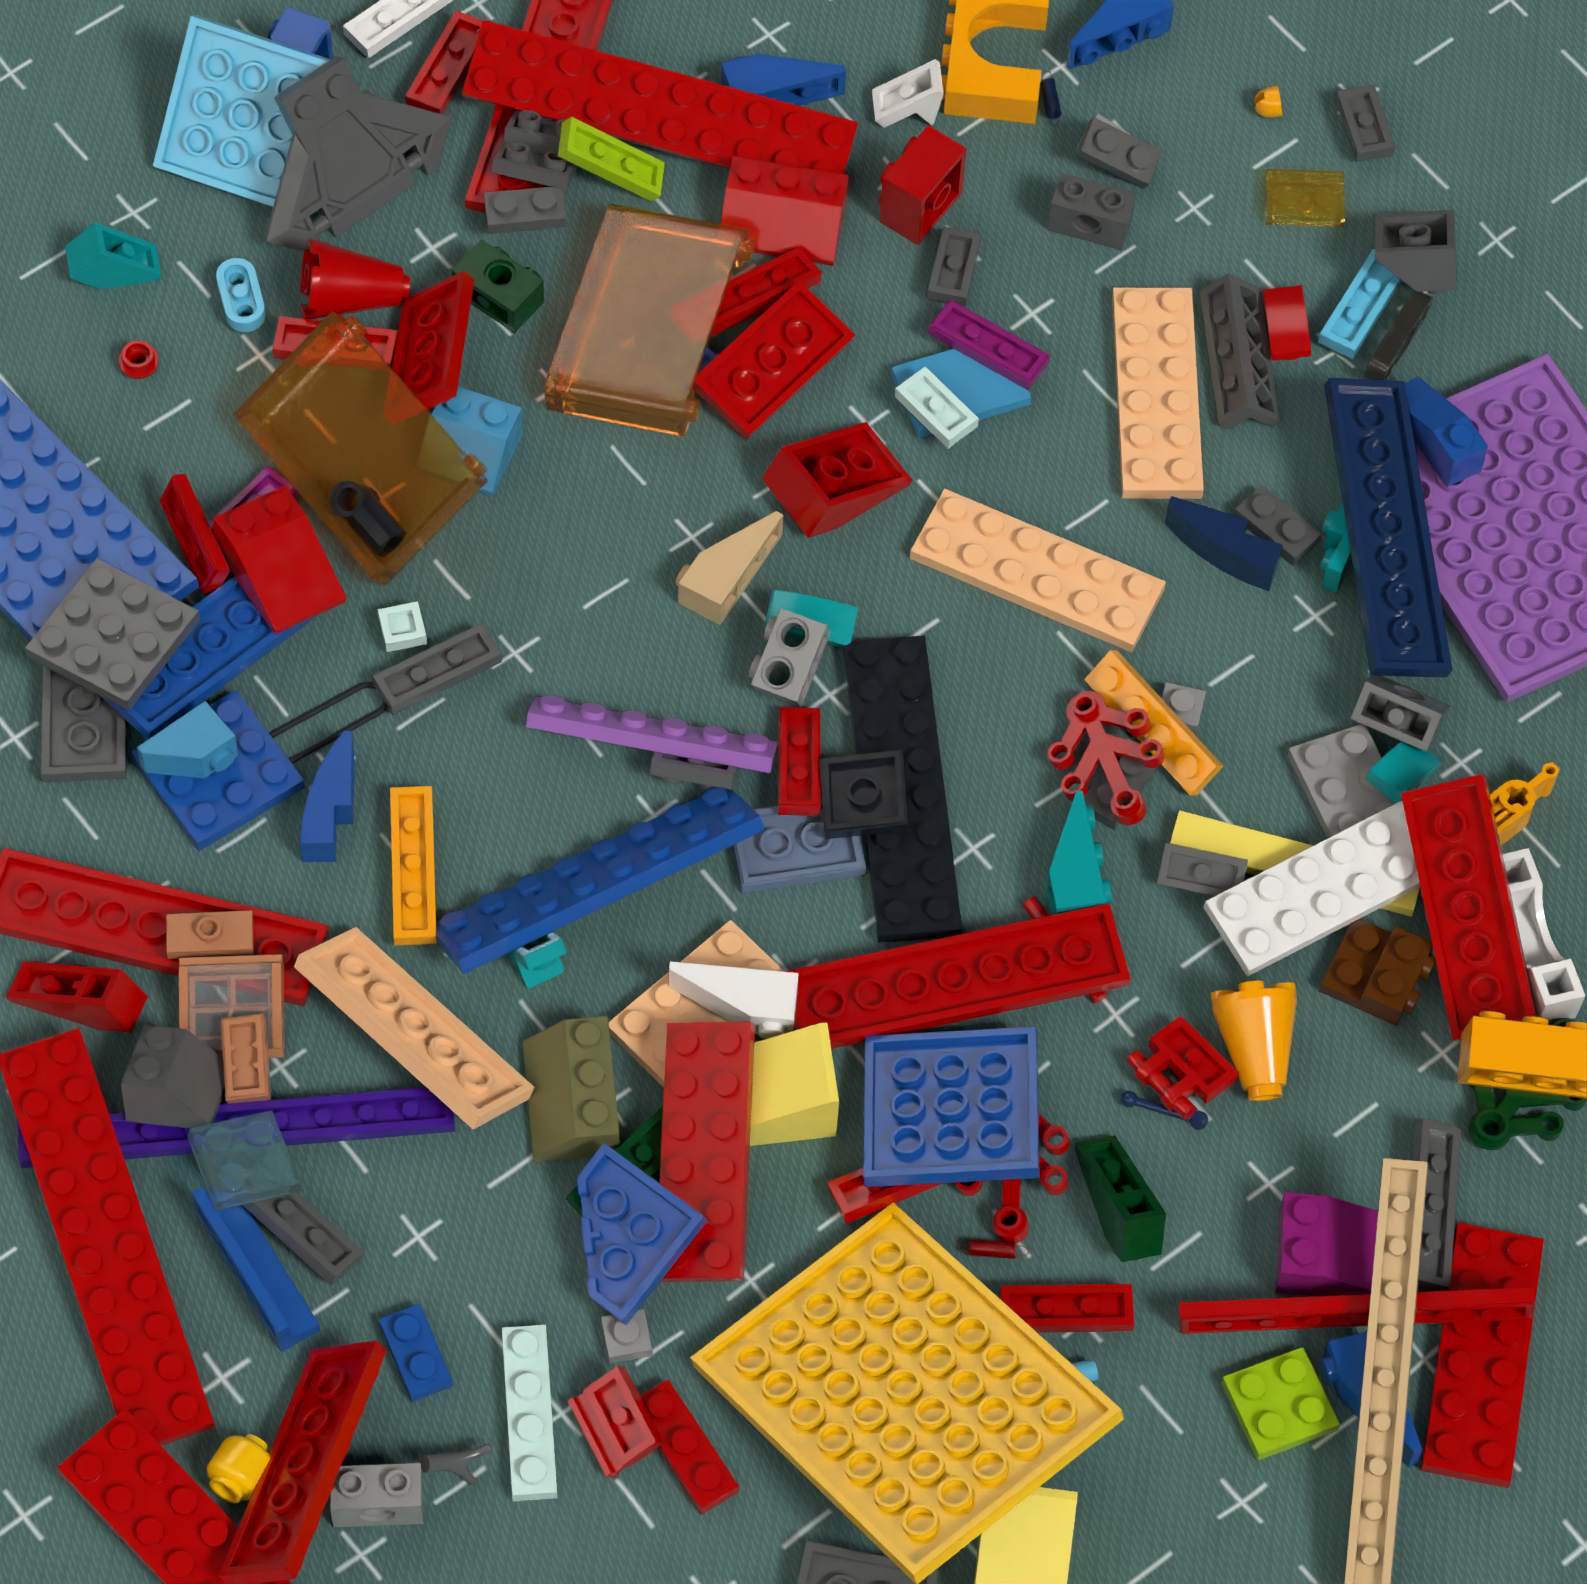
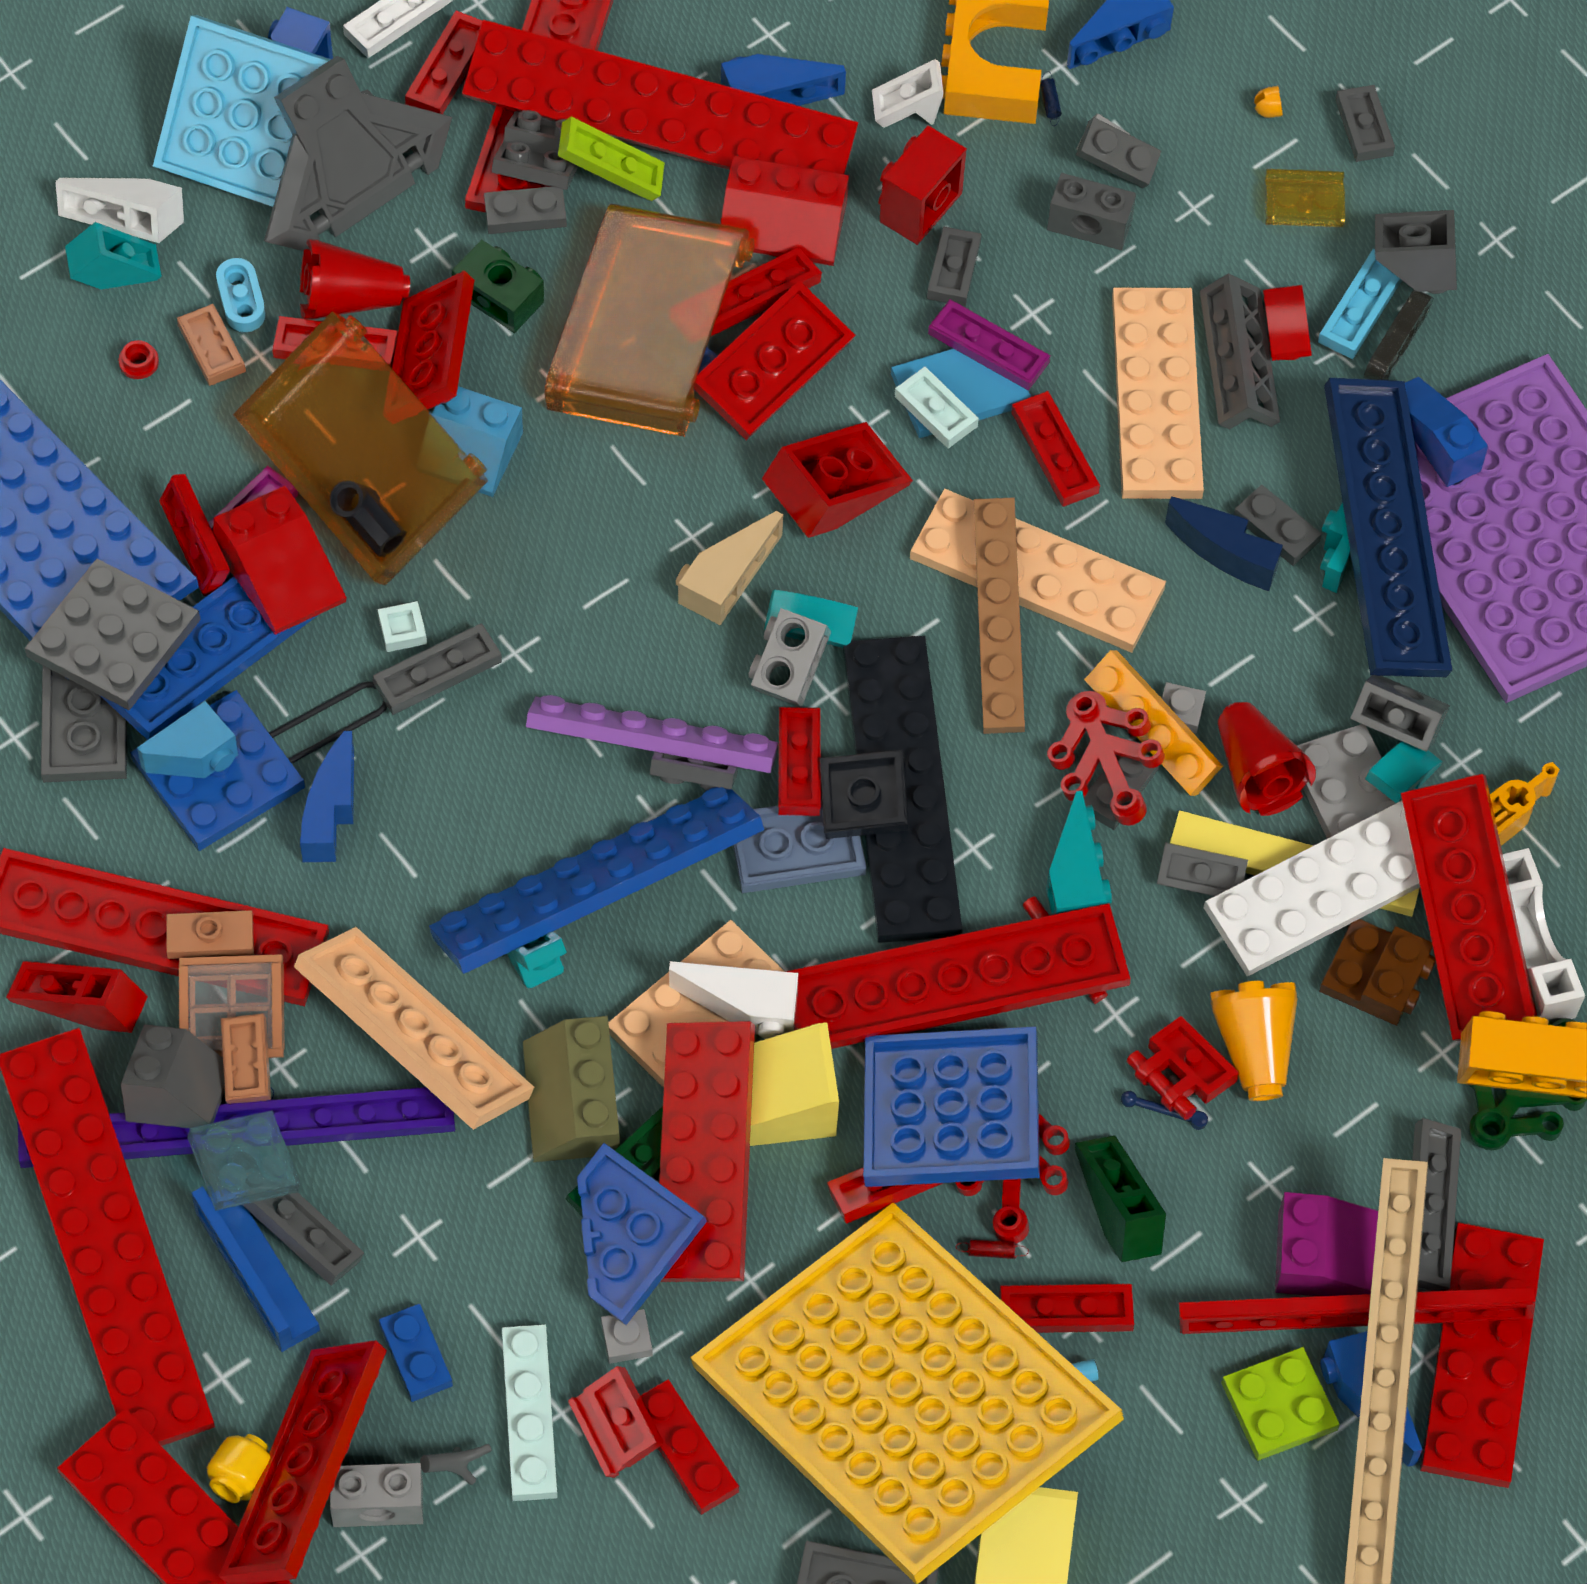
(125, 204): none -> white slope
(211, 344): none -> nougat plate
(413, 865): light orange plate -> none
(999, 616): none -> medium nougat plate
(1055, 448): none -> red plate
(1262, 761): none -> red cone

